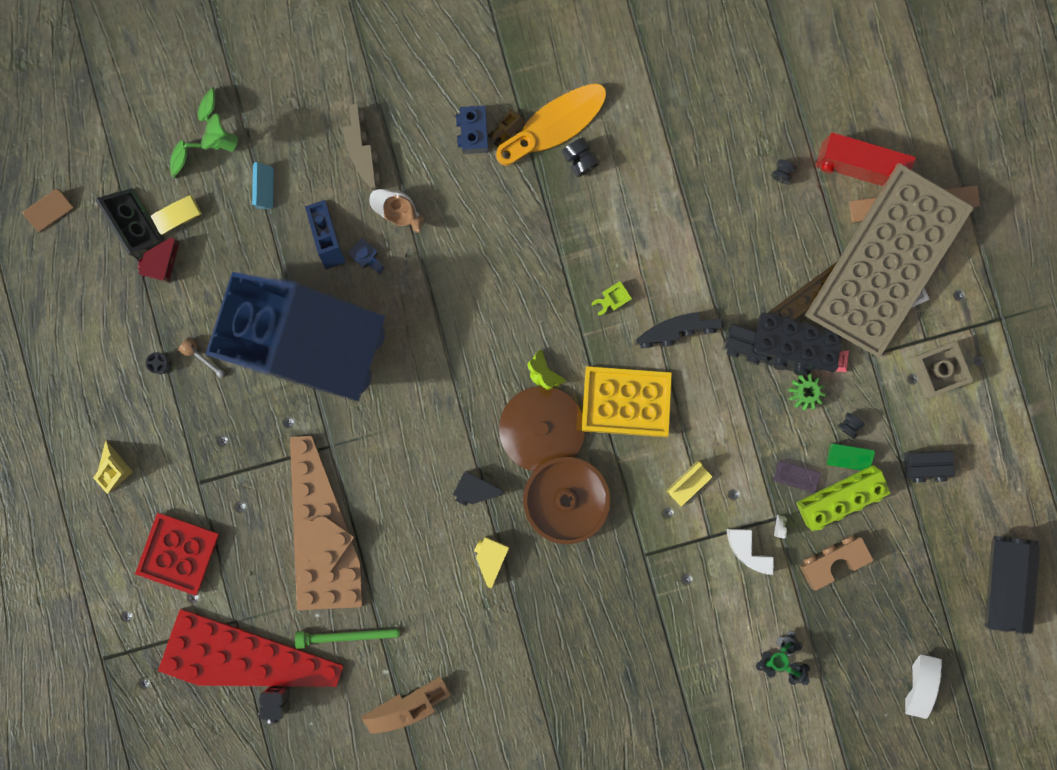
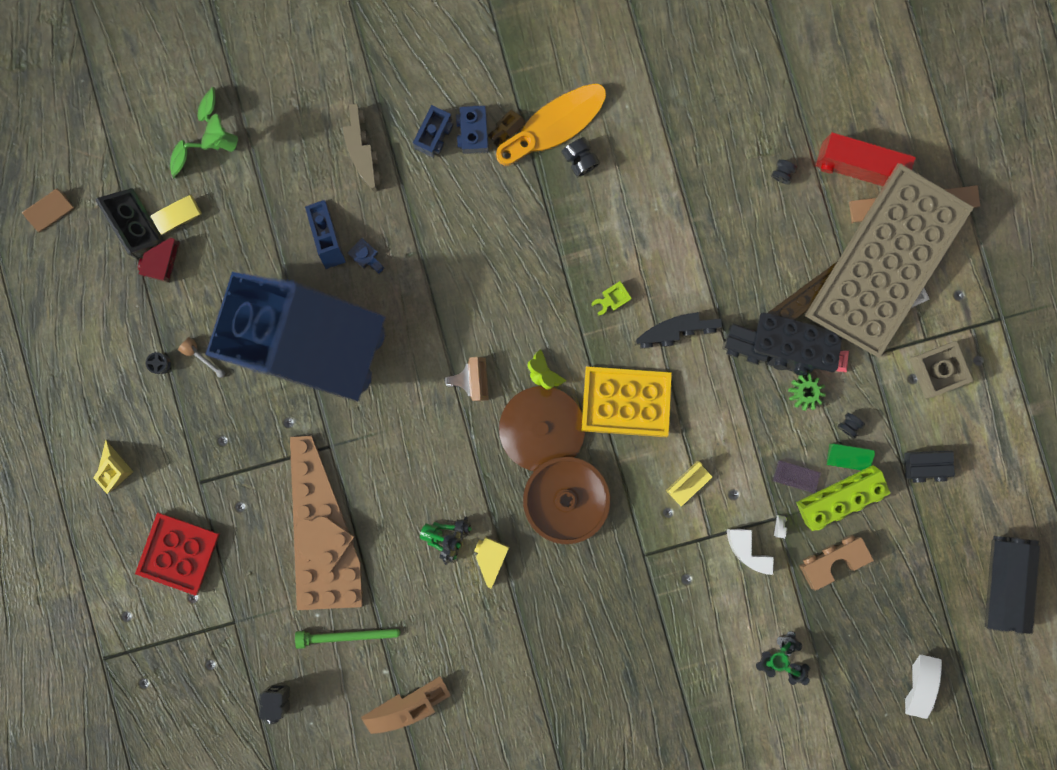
(224, 655): red wing -> none
(263, 186): medium azure slope -> none
(396, 208): medium nougat hair -> none
(432, 131): none -> dark blue brick
(451, 542): none -> plant
(472, 379): none -> medium nougat piece
(474, 490): black slope -> none

